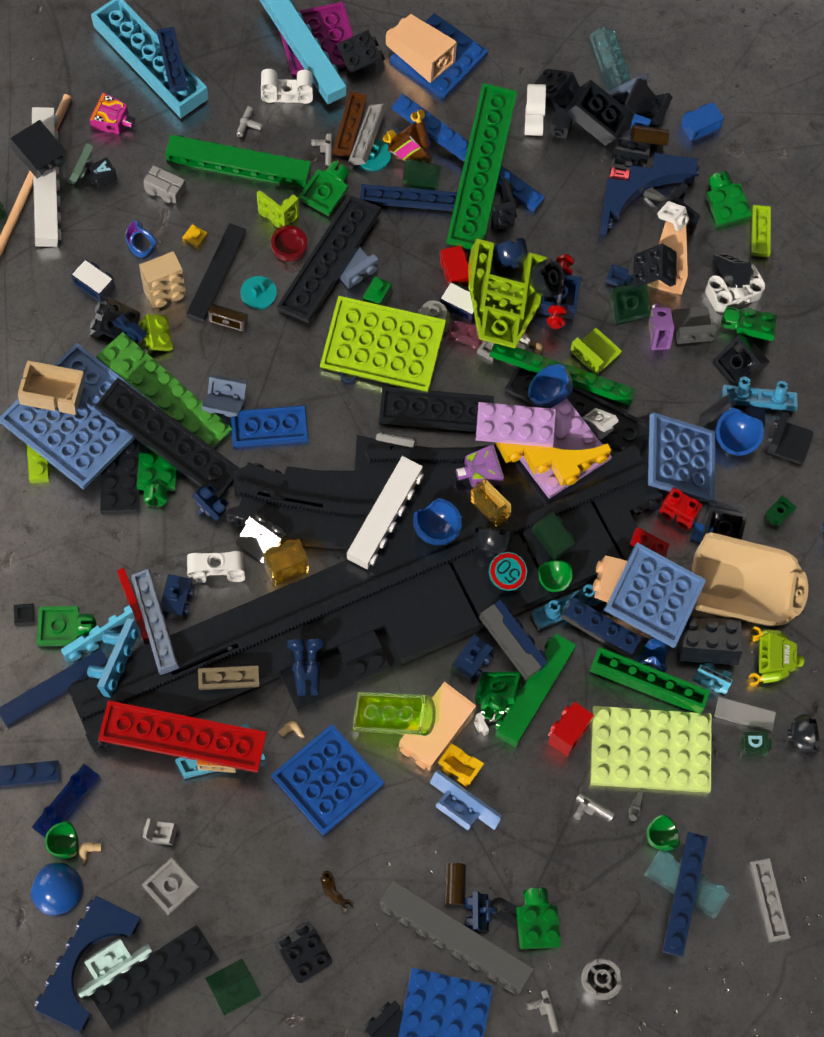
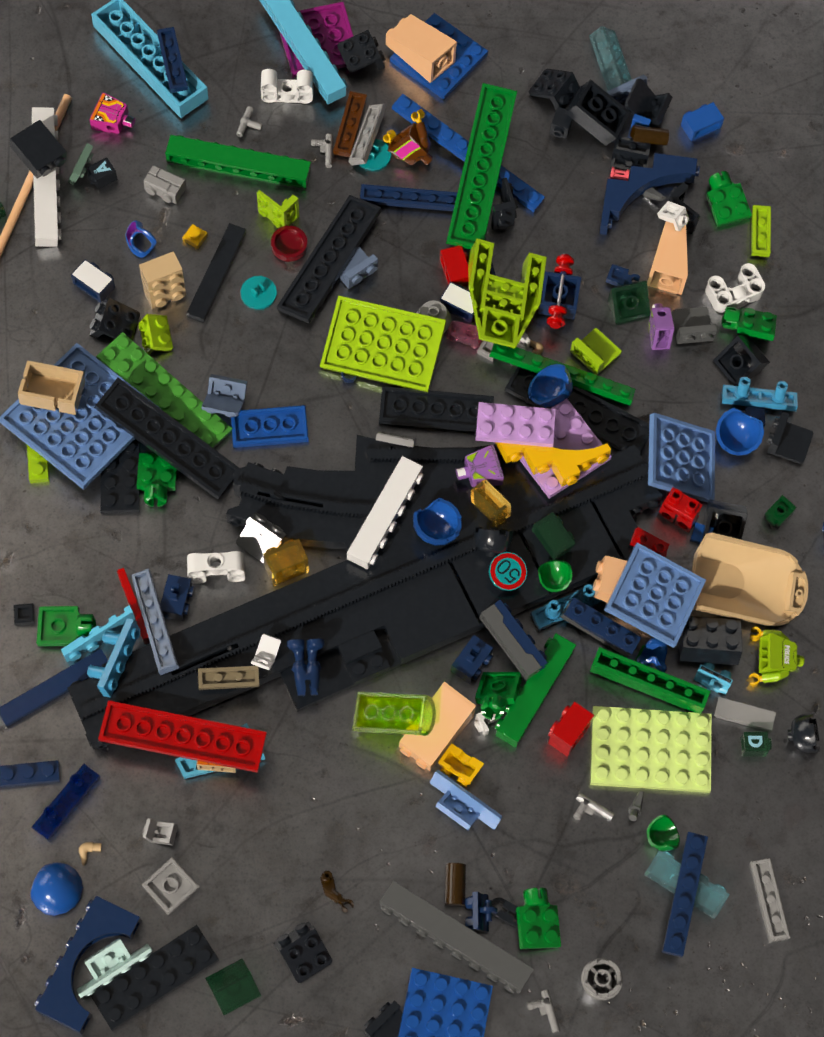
(62, 840): green helmet -> none
(132, 330): dark blue plate -> none
(208, 503): dark blue hips -> none
(228, 317): dark brown brick -> none
(266, 652): none -> white bracket
(289, 726): tan animal -> none
(326, 188): green plate -> none
(327, 780): blue plate -> none
(378, 292): green torso -> none
(422, 175): clear green piece -> none
(510, 254): dark blue cylinder -> none
(535, 109): white beam -> none
(547, 278): black cylinder -> none
(600, 422): white slope -> none
(655, 265): black bracket -> none
(718, 409): black slope -> none
(733, 269): black slope -> none

